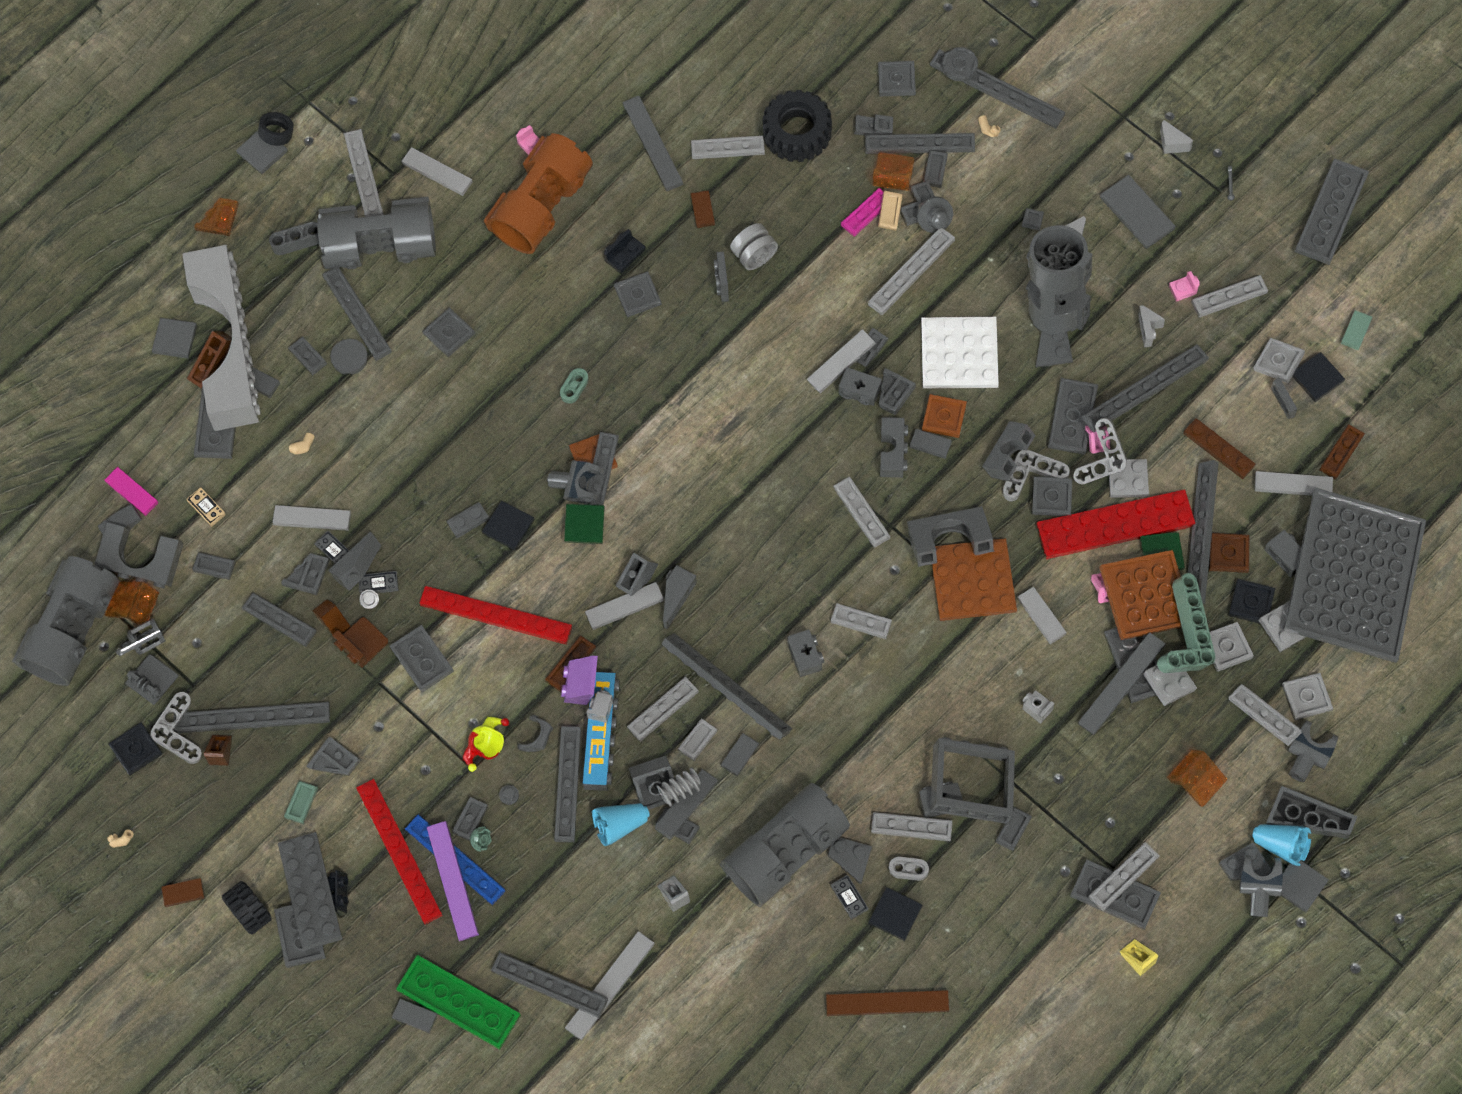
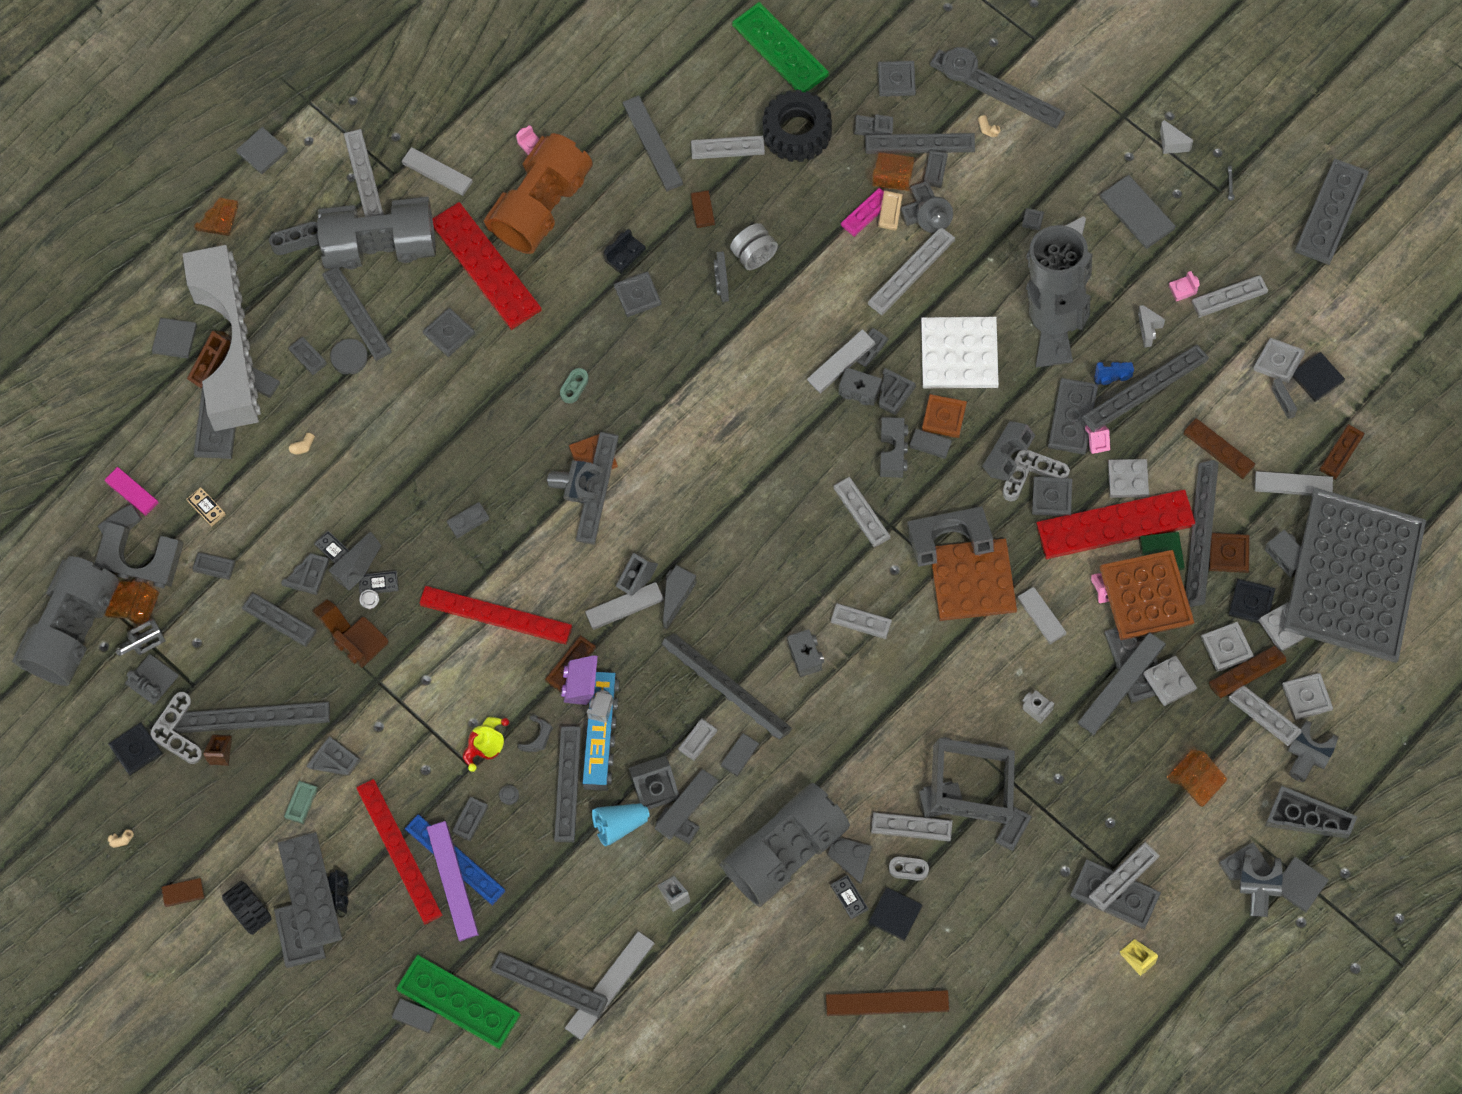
(275, 138): black tyre -> none
(311, 518): light grey tile -> none
(421, 658): dark grey plate -> none
(480, 838): sand green plate -> none
(485, 266): none -> red plate
(508, 525): black tile -> none
(584, 524): dark green tile -> none
(662, 709): light grey tile -> none
(679, 787): light grey piece -> none
(780, 48): none -> green plate
(1106, 461): light grey beam -> none
(1116, 372): none -> blue wing
(1194, 626): sand green beam -> none
(1247, 671): none -> reddish brown plate
(1285, 841): medium azure cone -> none
(1356, 330): sand green tile -> none

